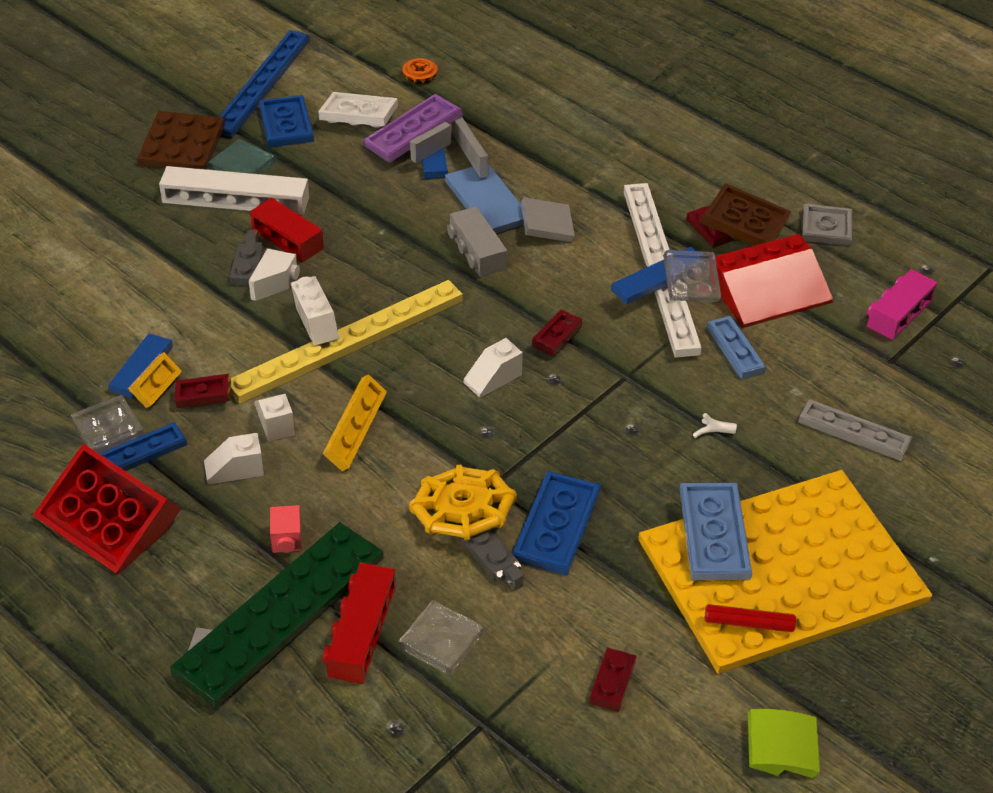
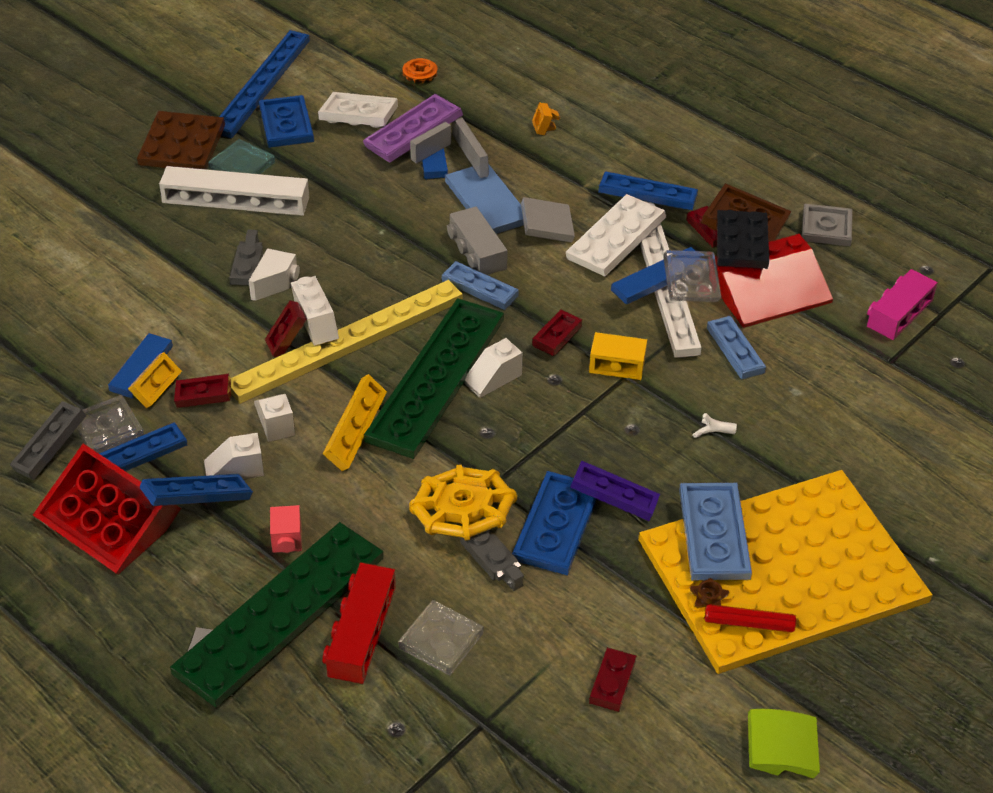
(48, 440): none -> dark grey plate
(195, 489): none -> blue tile
(285, 328): none -> dark red plate
(287, 229): red brick -> none
(434, 378): none -> dark green plate
(480, 285): none -> medium blue tile
(543, 117): none -> light orange tile
(615, 235): none -> white plate
(615, 490): none -> dark purple plate
(618, 356): none -> yellow brick
(648, 190): none -> blue tile
(708, 587): none -> reddish brown plate
(742, 239): none -> black plate
(855, 430): light grey tile -> none

